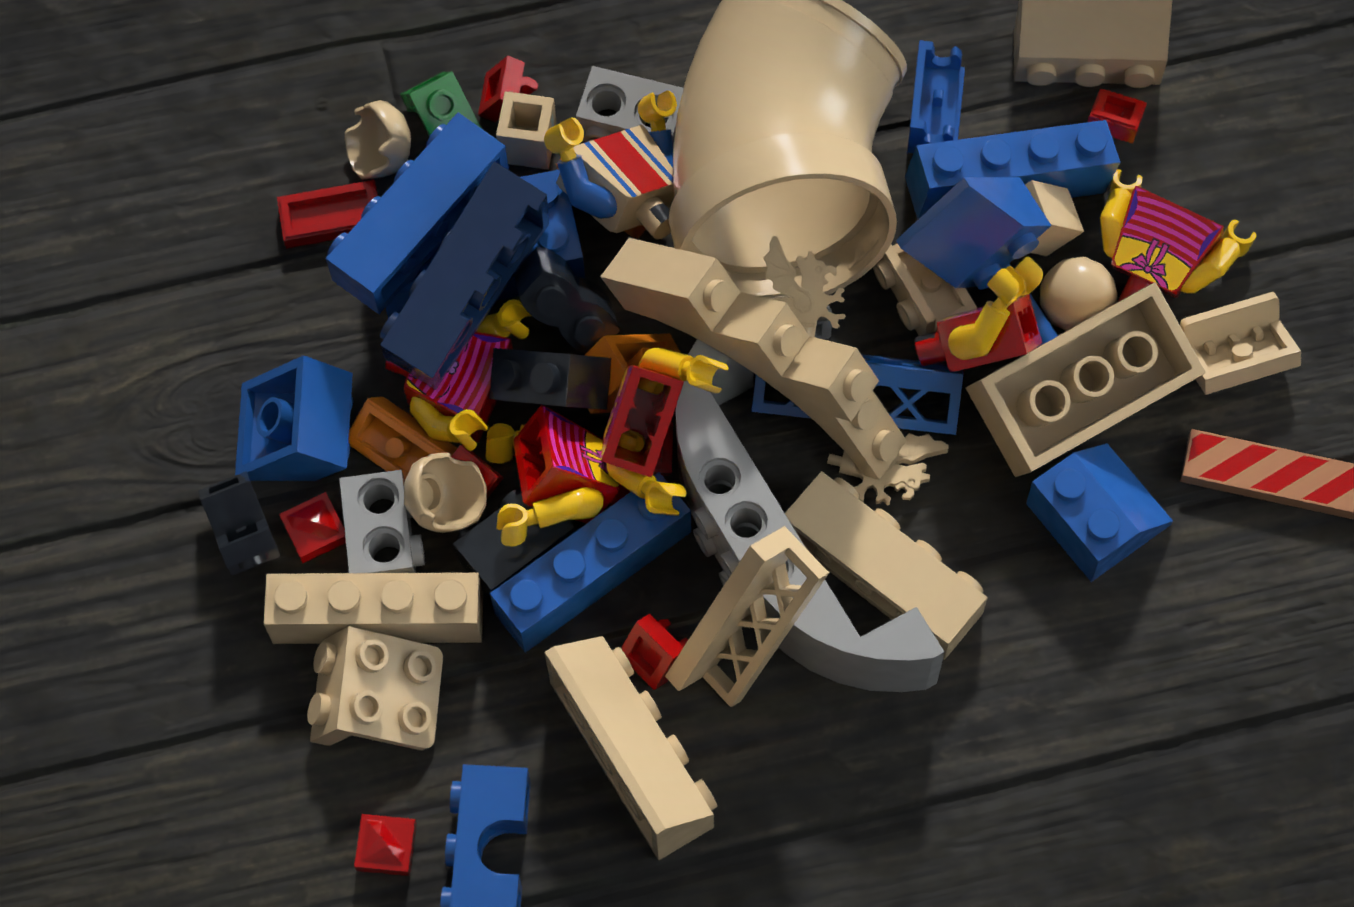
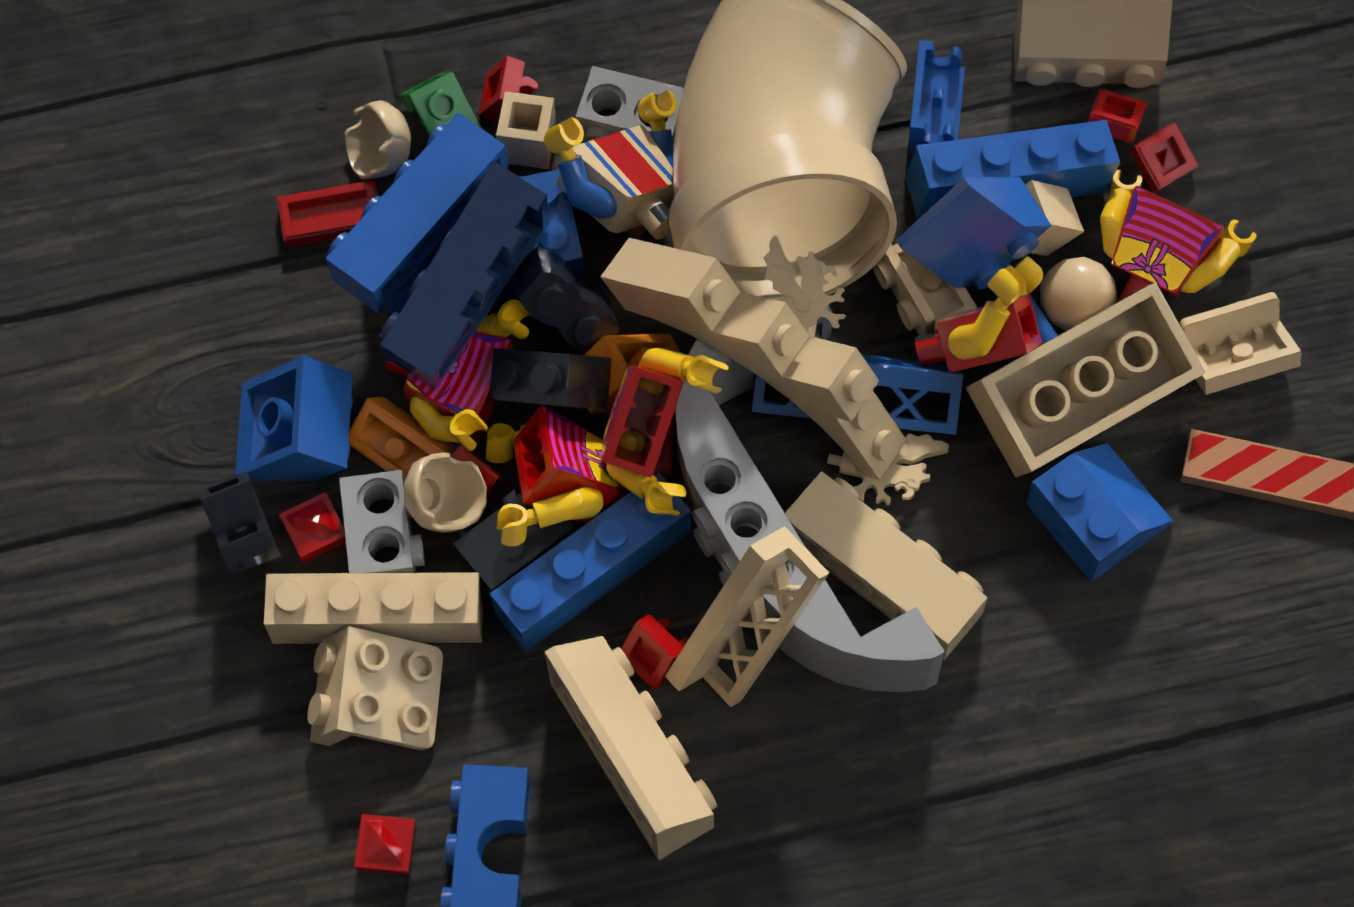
(1163, 157): none -> red tile

